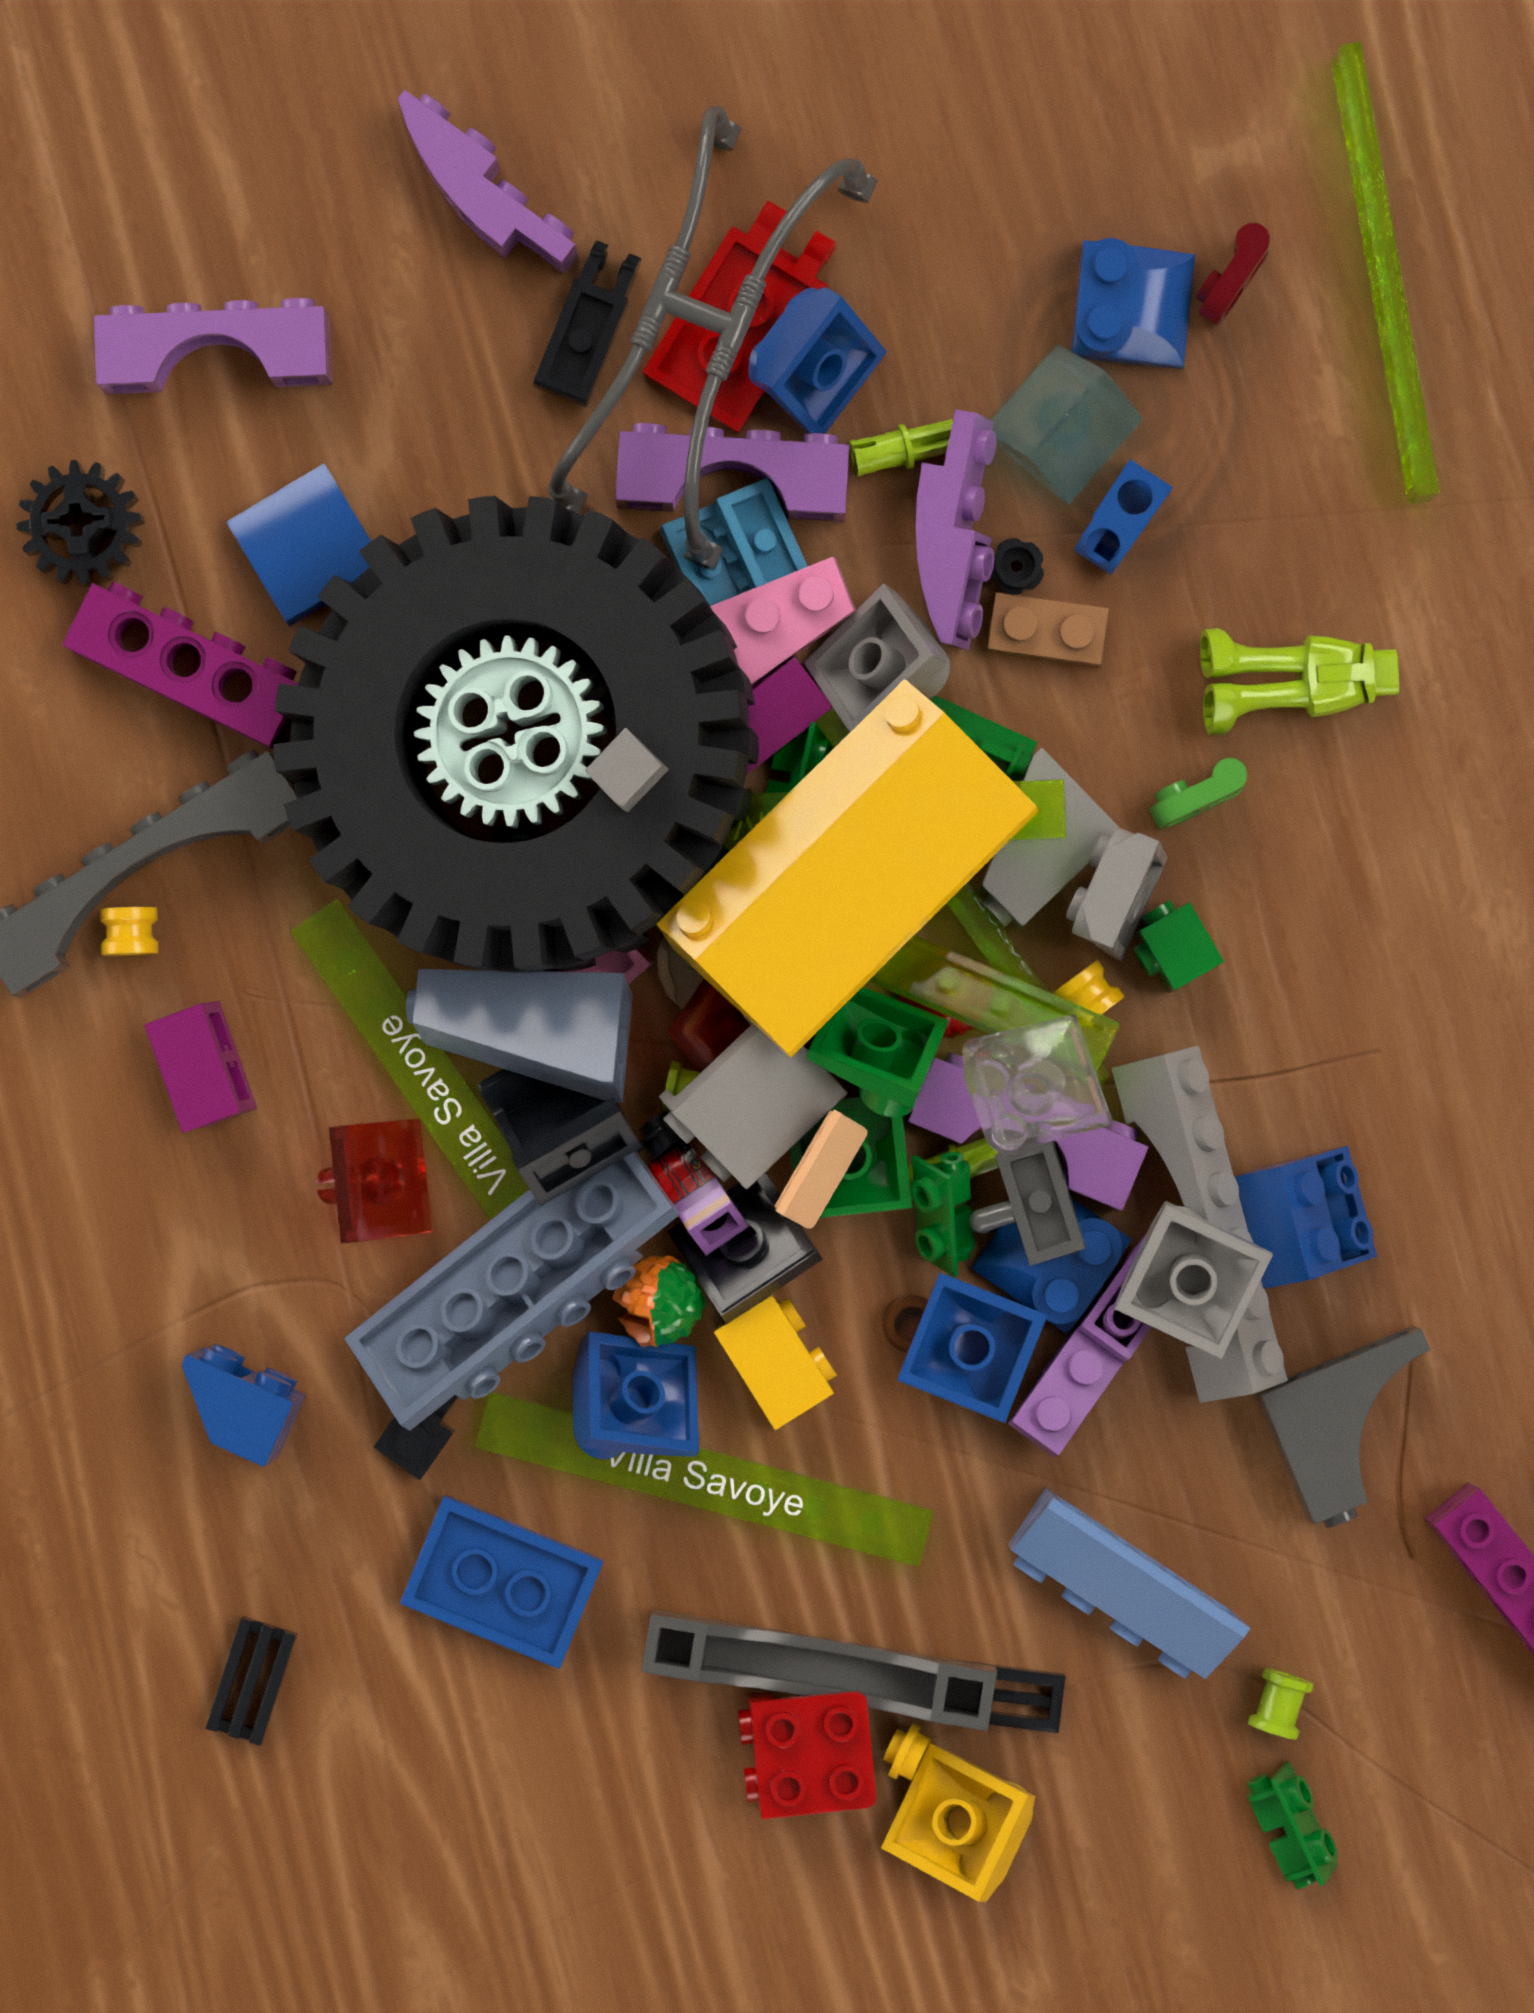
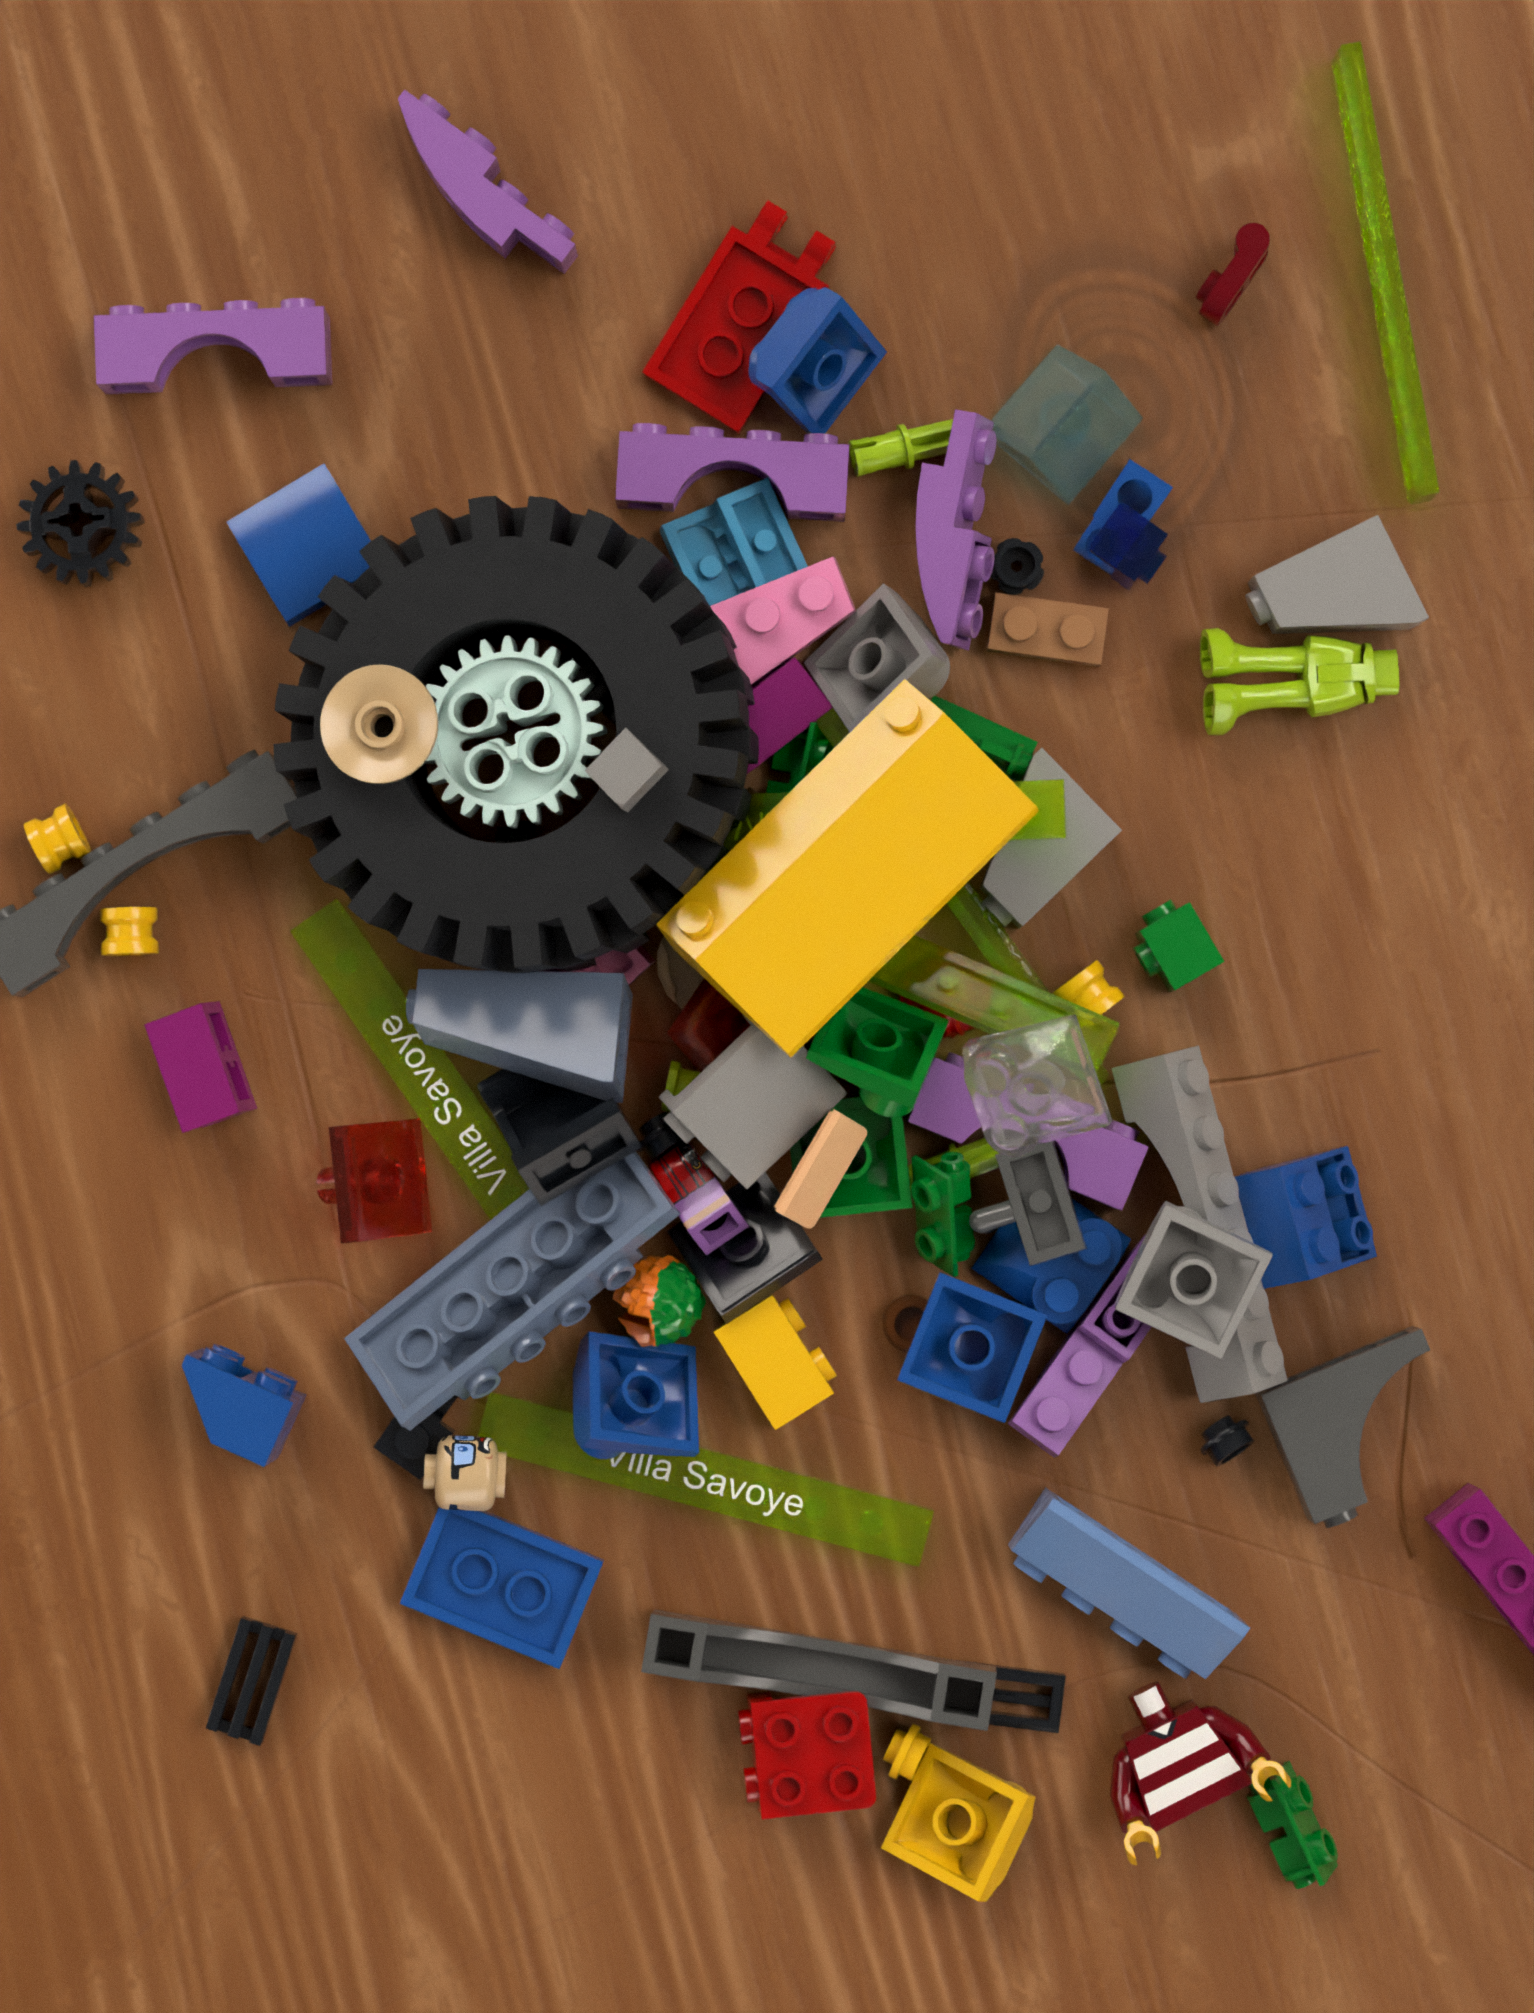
(57, 838): none -> yellow wheel
(98, 638): magenta brick -> none
(351, 717): none -> tan dish
(466, 1473): none -> tan head
(586, 330): black hinge -> none
(732, 326): dark grey bar -> none
(1119, 890): light grey slope -> none
(1129, 546): none -> clear blue bracket
(1132, 304): blue slope -> none
(1179, 802): bright green plate -> none
(1181, 1764): none -> dark red torso
(1226, 1440): none -> black plate
(1280, 1703): lime bush -> none
(1338, 587): none -> light grey slope

